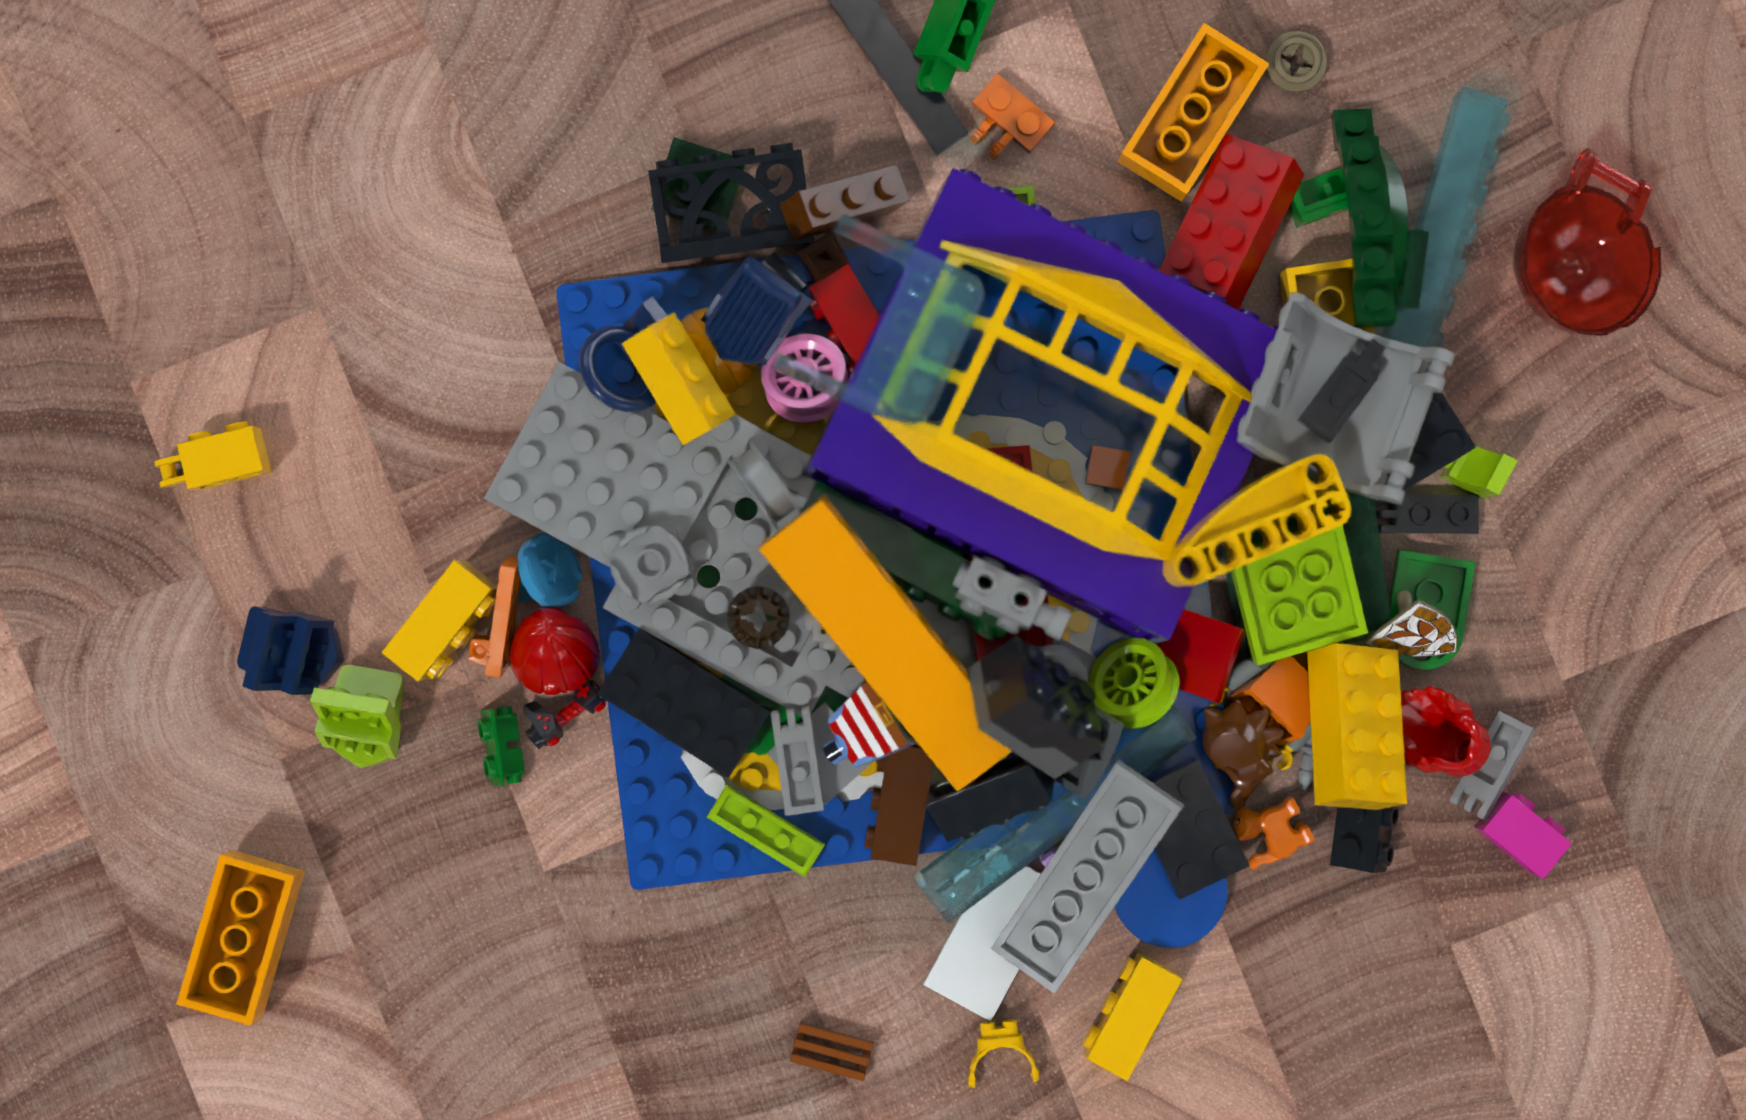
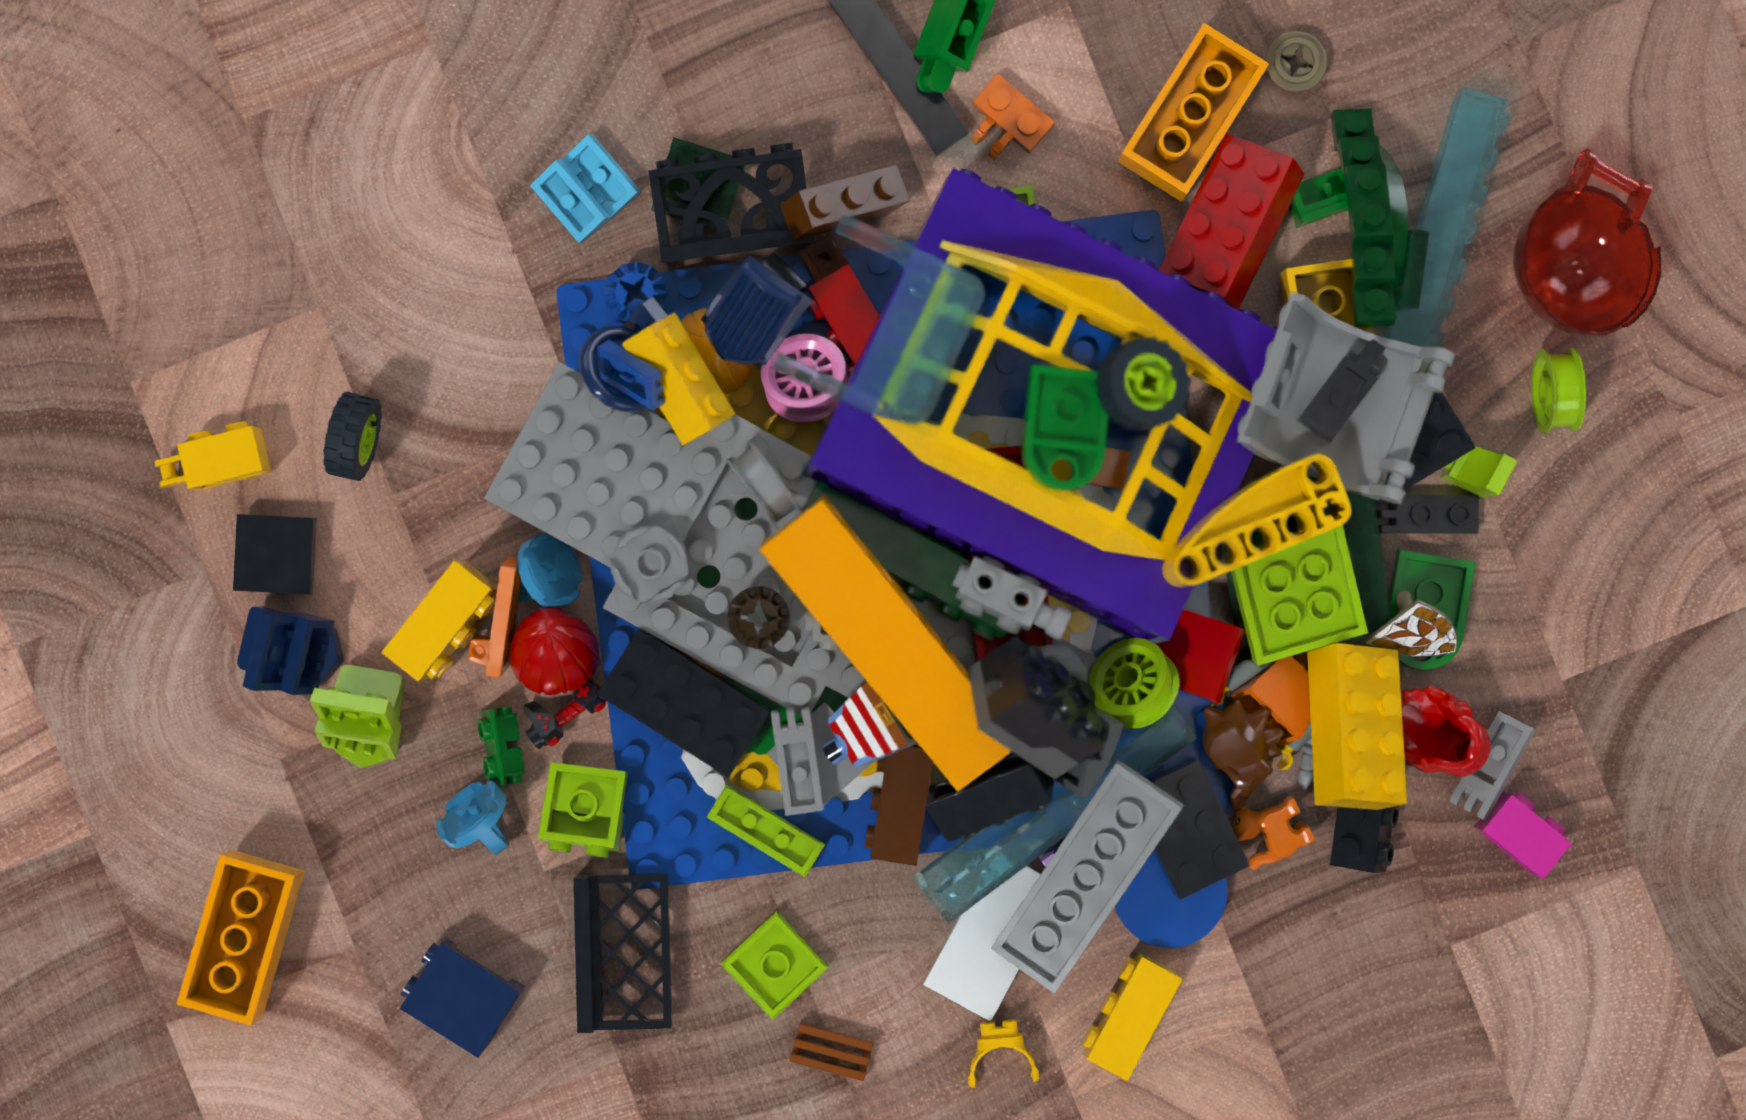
(274, 554): none -> black tile
(352, 436): none -> black wheel
(459, 997): none -> dark blue panel
(473, 817): none -> dark azure tile
(583, 809): none -> lime plate
(585, 188): none -> medium azure slope
(589, 956): none -> black fence
(630, 374): none -> blue tile
(631, 274): none -> blue gear
(774, 965): none -> lime tile
(1063, 423): none -> green tile
(1143, 383): none -> black wheel
(1558, 390): none -> lime wheel

